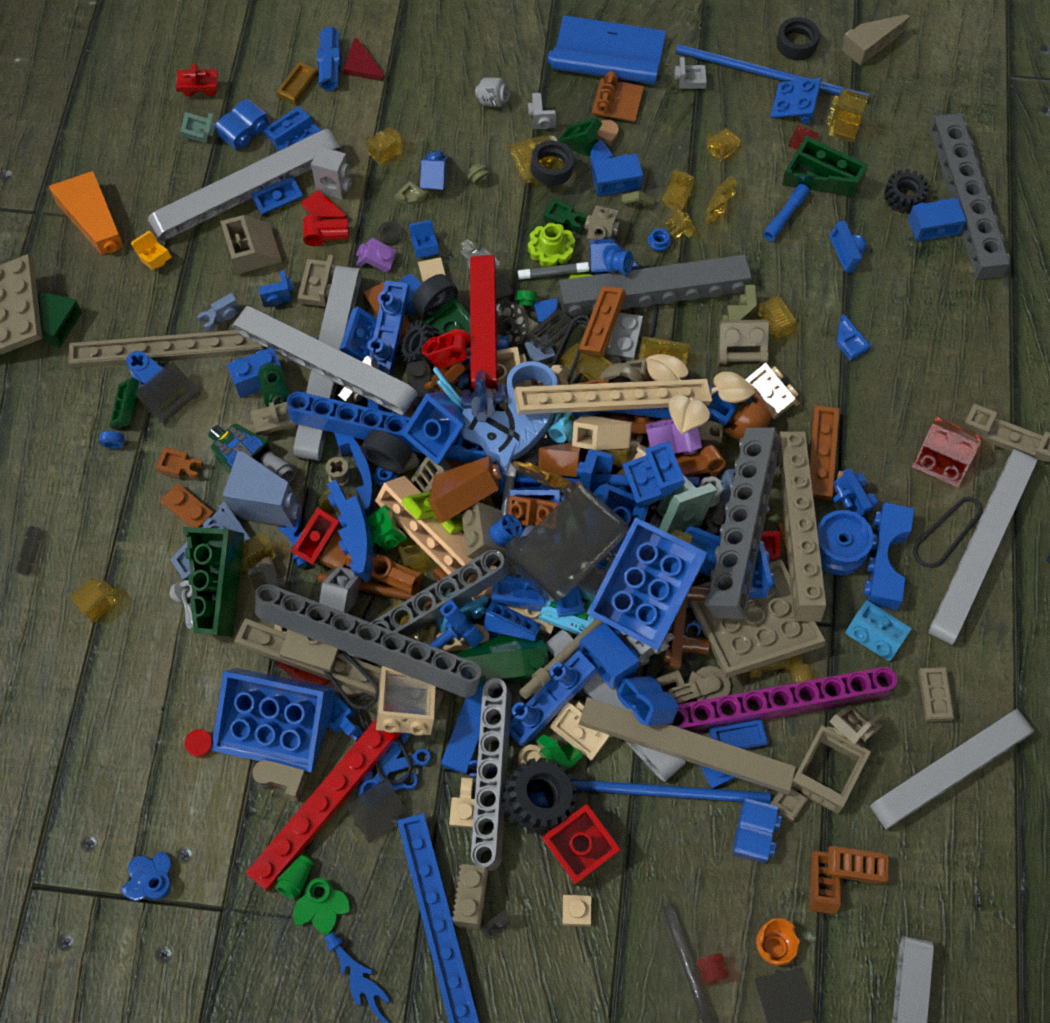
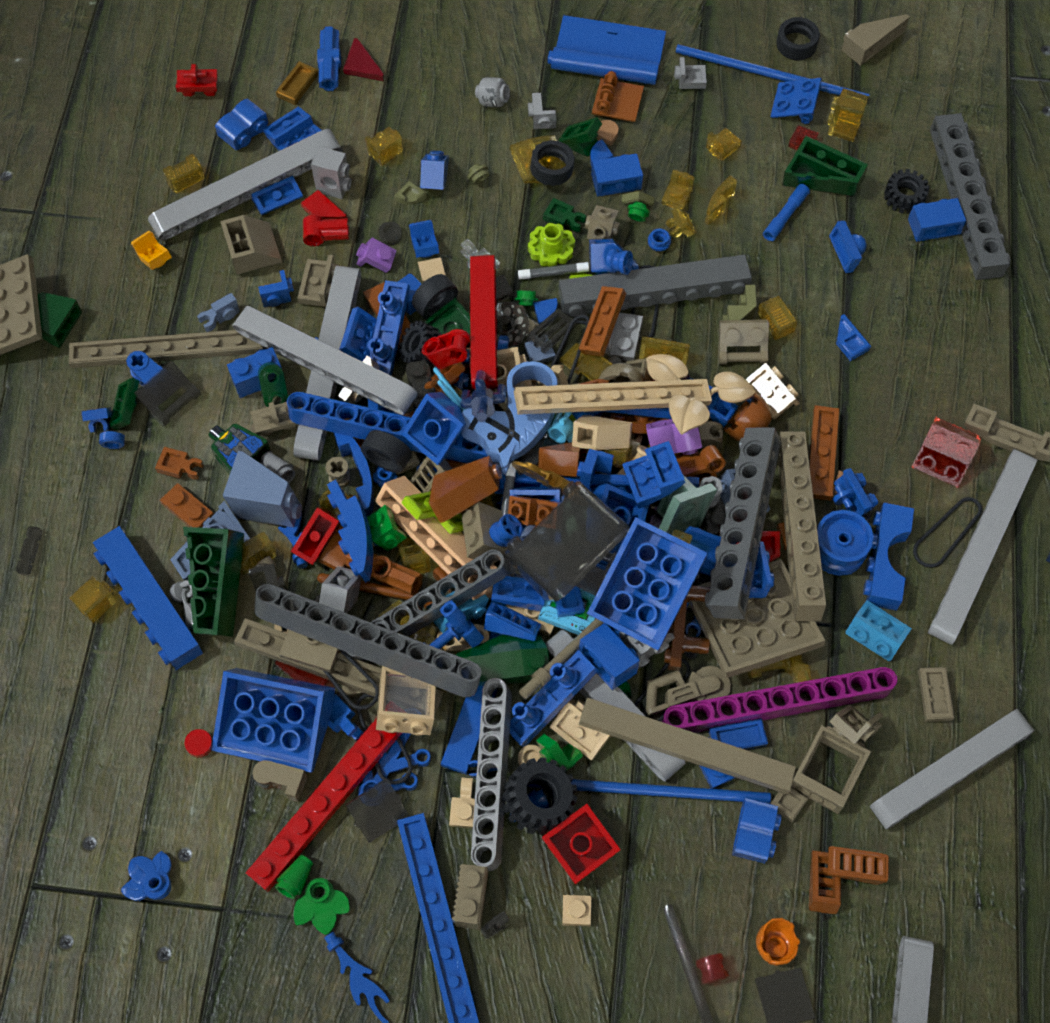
(86, 208): orange slope -> none
(97, 415): none -> blue tile
(147, 598): none -> blue brick
(184, 174): none -> clear yellow piece
(197, 127): sand green bracket -> none
(638, 211): none -> green plate
(647, 700): blue brick -> none

